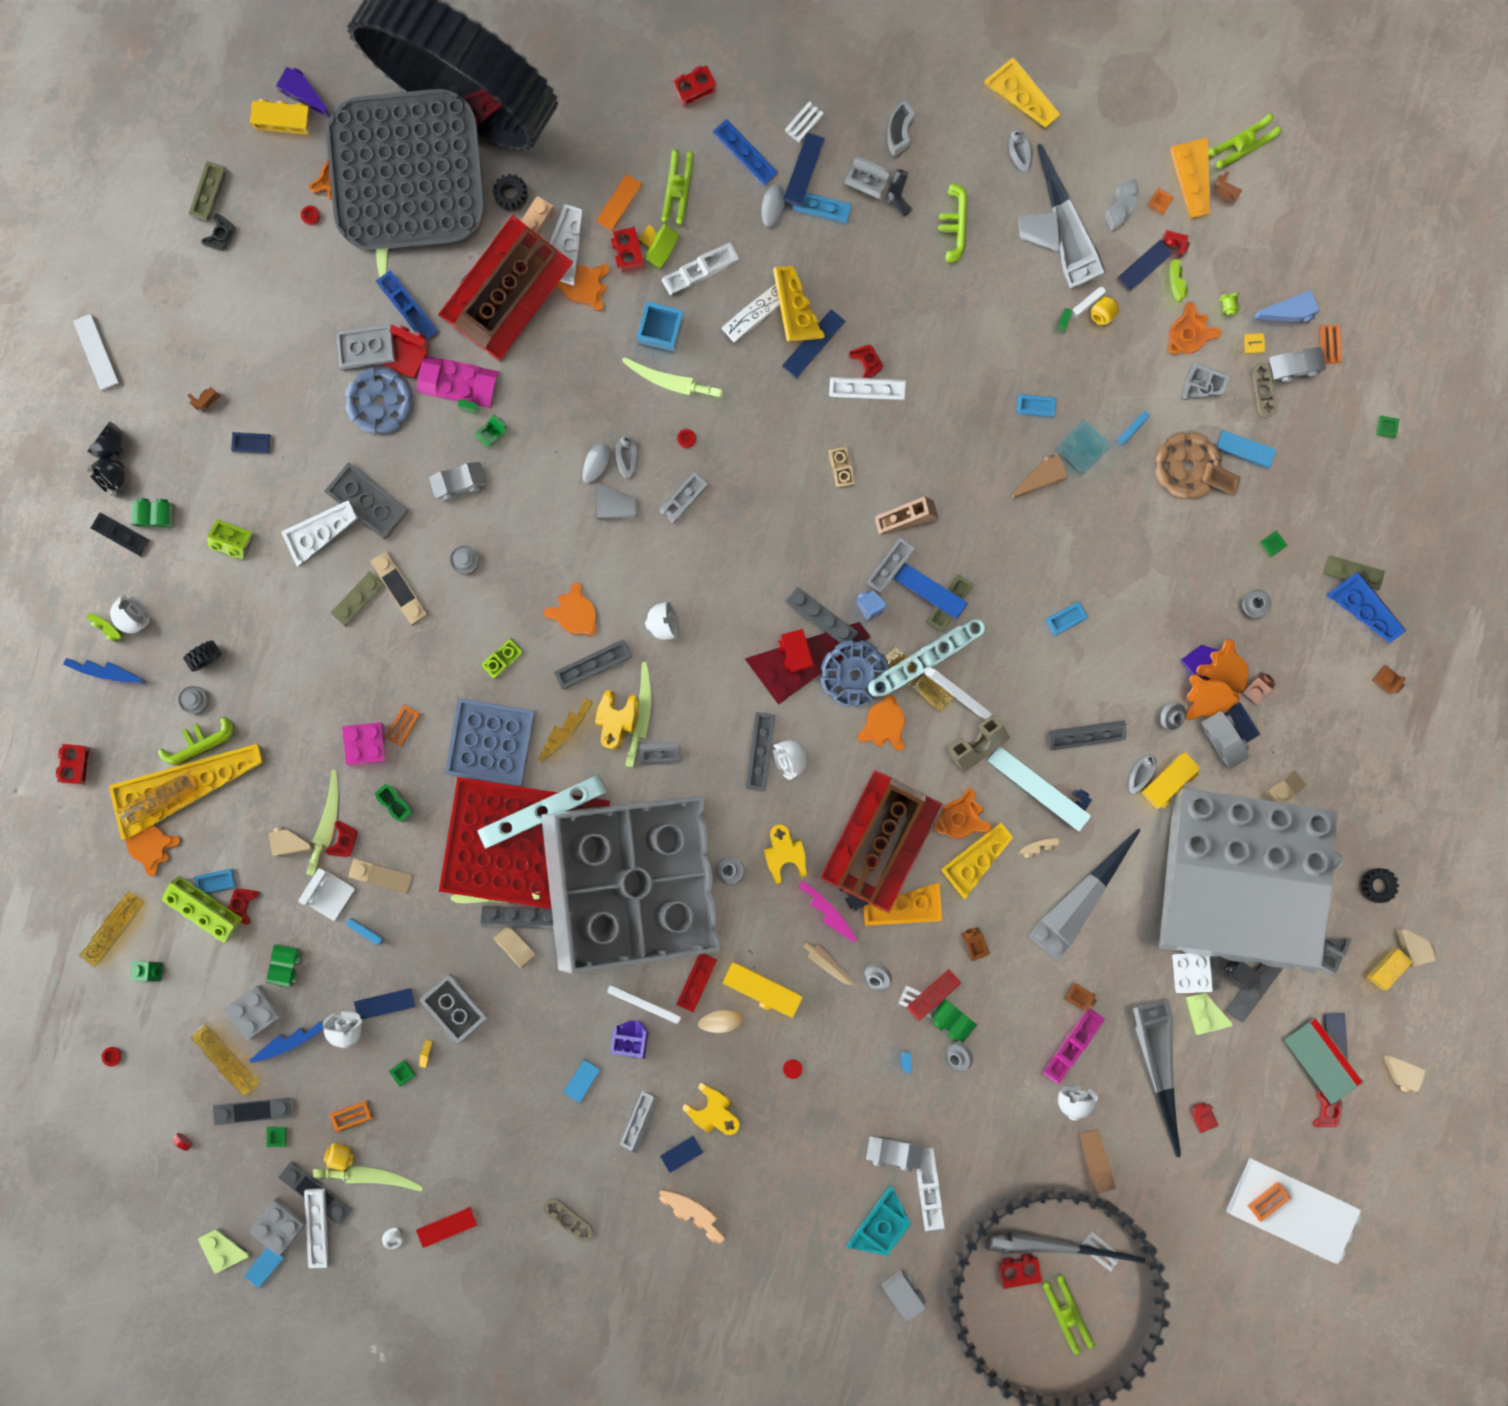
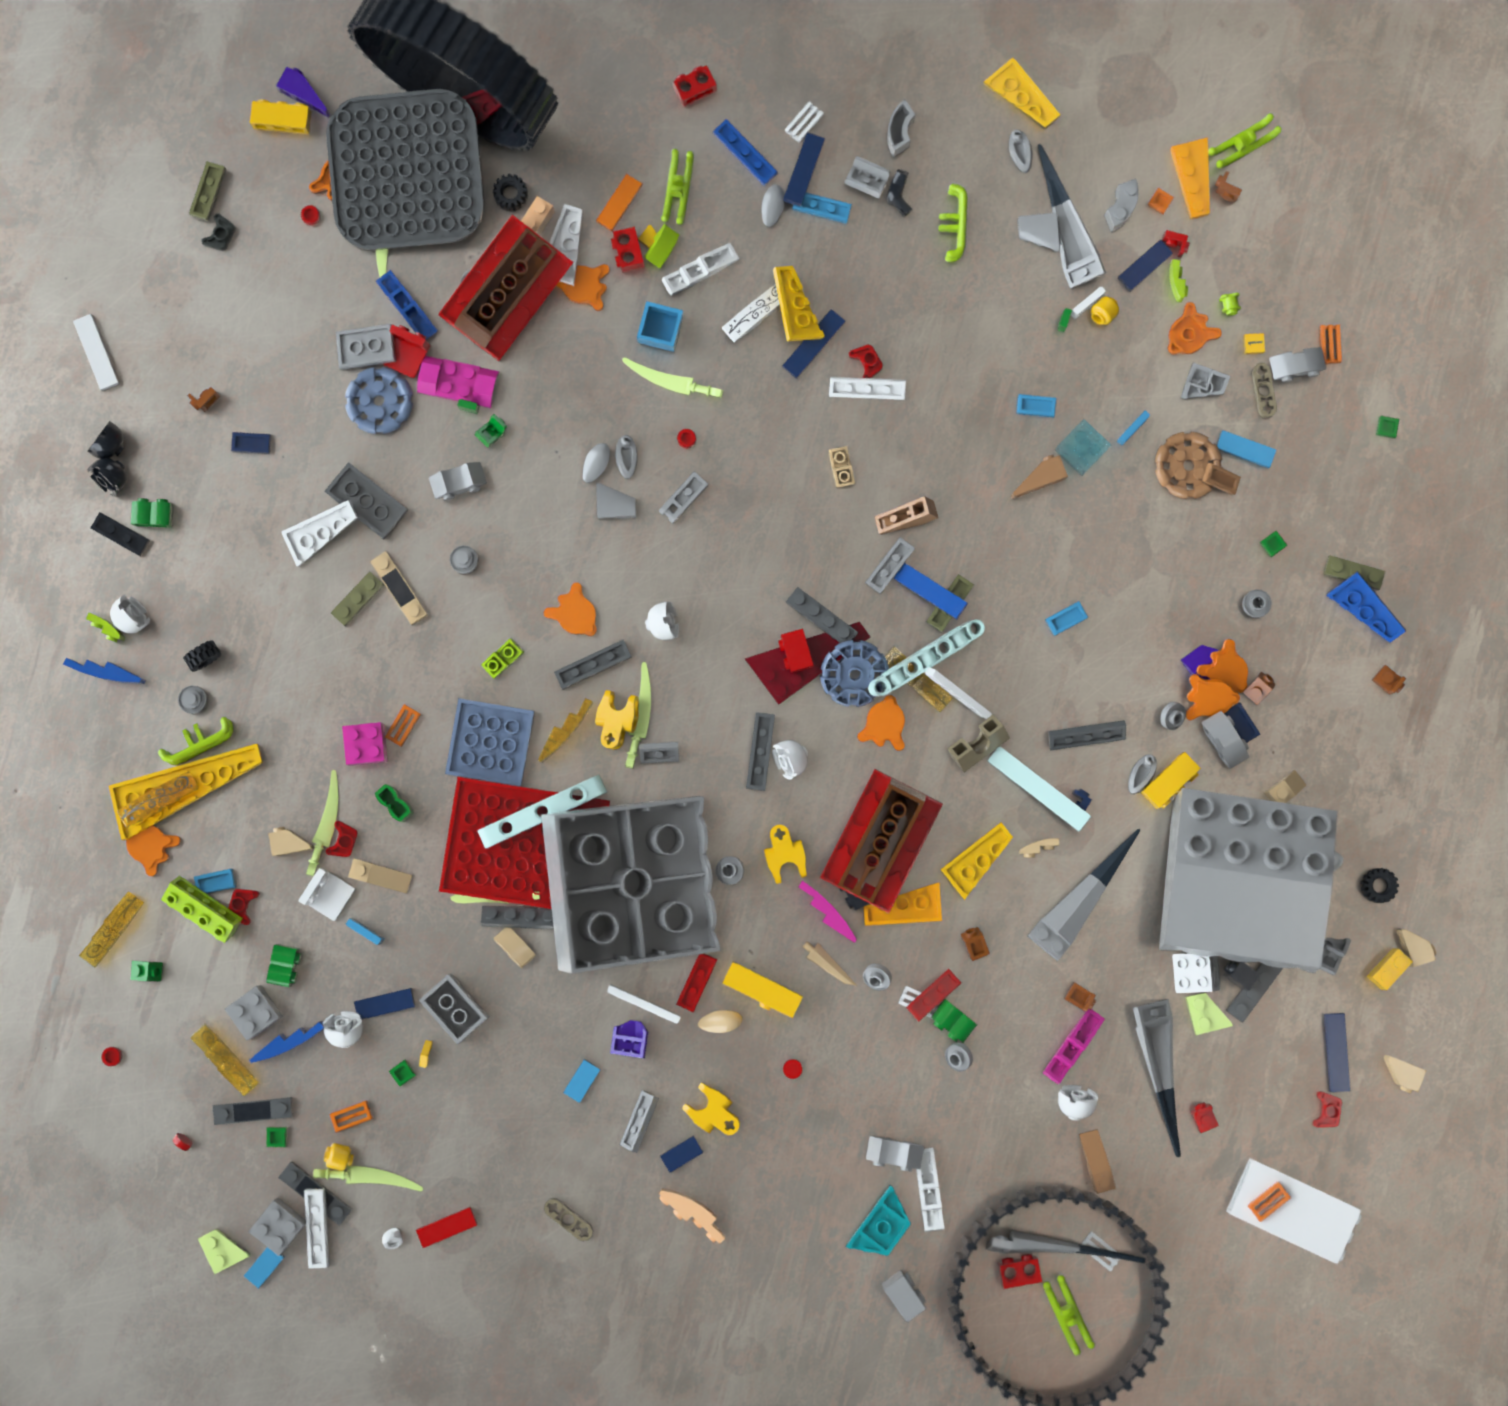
(79, 764): red brick -> none
(228, 539): lime bracket -> none
(870, 605): medium blue slope -> none
(906, 1061): dark azure tile -> none
(961, 818): orange tile -> none
(1291, 310): medium blue slope -> none
(1323, 1061): sand green tile -> none

